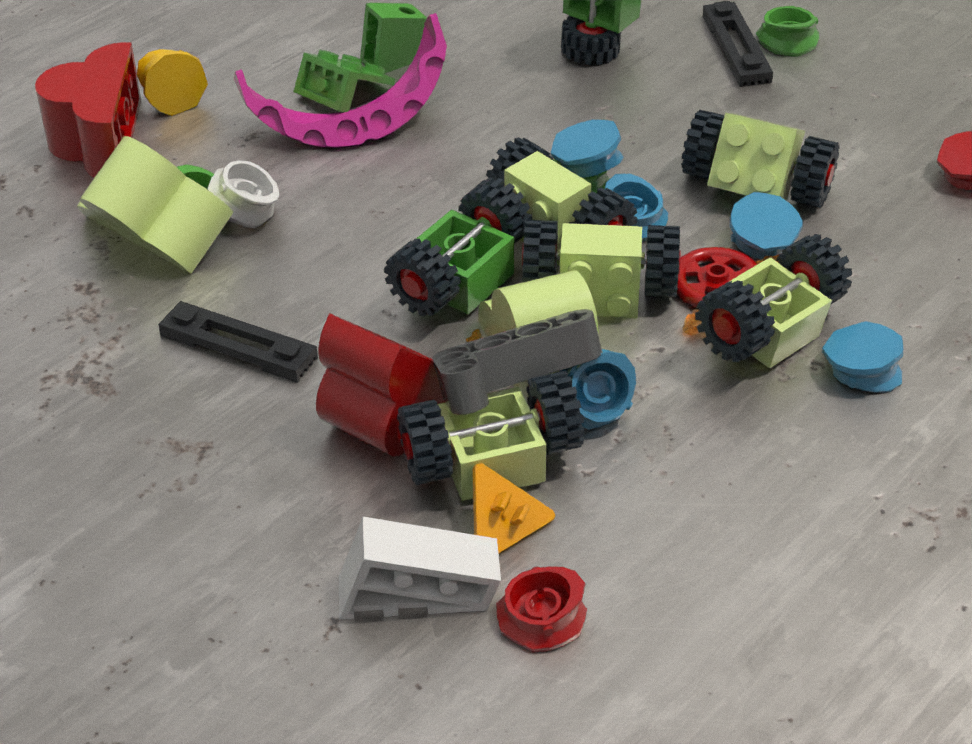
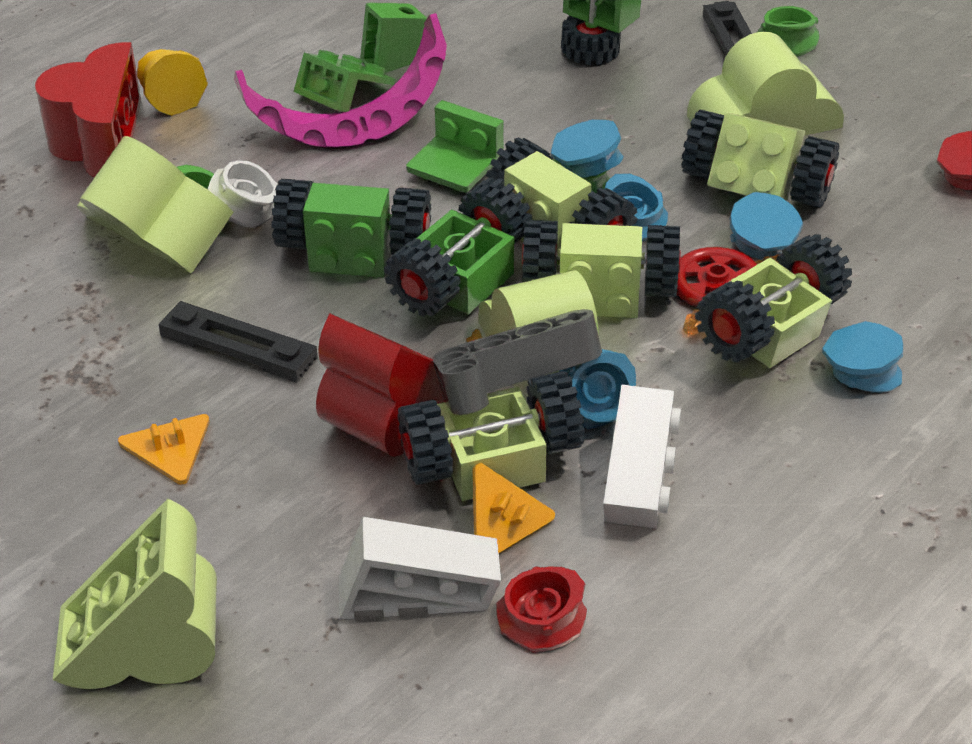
(142, 610): none -> yellowish green brick
(170, 446): none -> light orange piece
(347, 225): none -> bright green brick
(461, 147): none -> bright green bracket
(641, 457): none -> white wedge
(768, 84): none -> yellowish green brick

